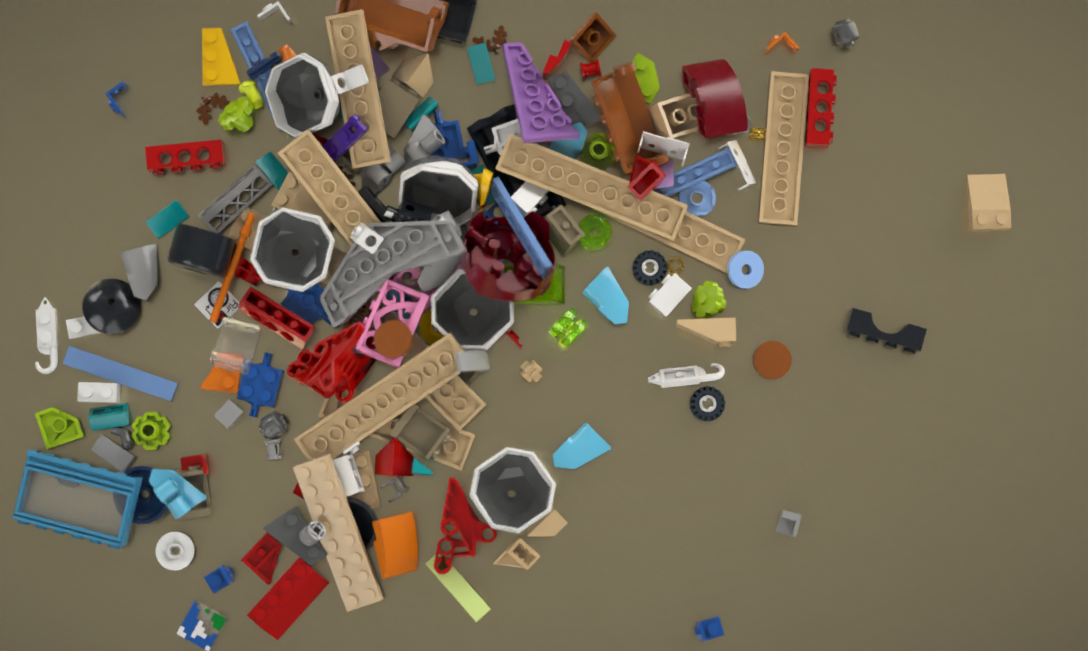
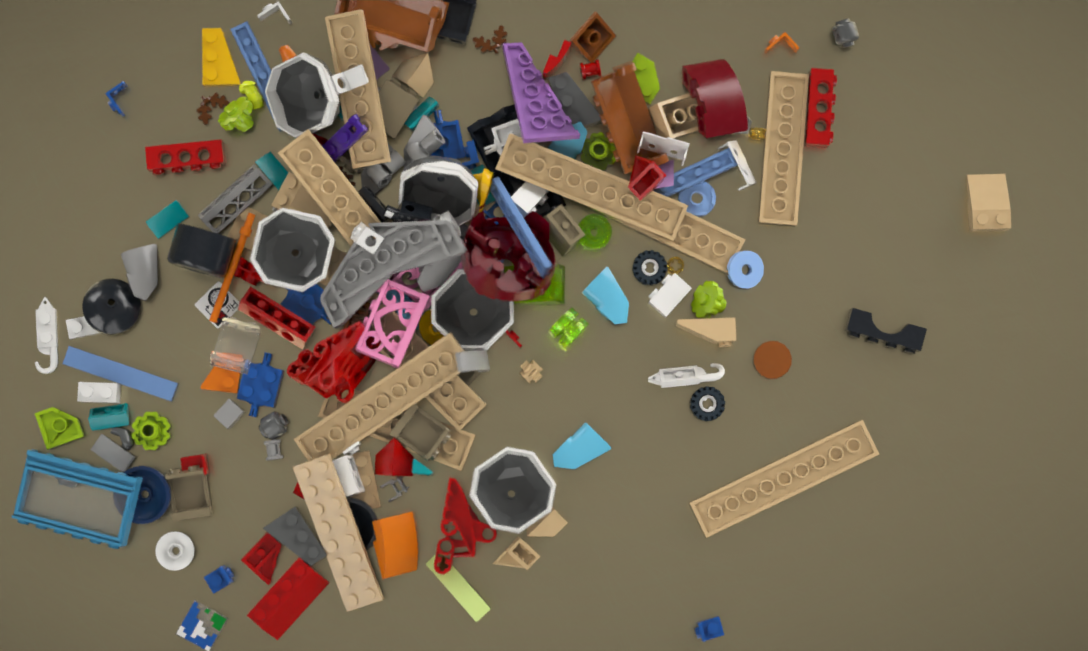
(175, 491): medium azure panel -> none
(264, 66): dark blue axle -> none
(312, 533): light grey wheel -> none
(393, 339): dark orange tile -> none
(480, 63): teal slope -> none
(784, 478): none -> tan plate
(788, 523): light grey panel -> none

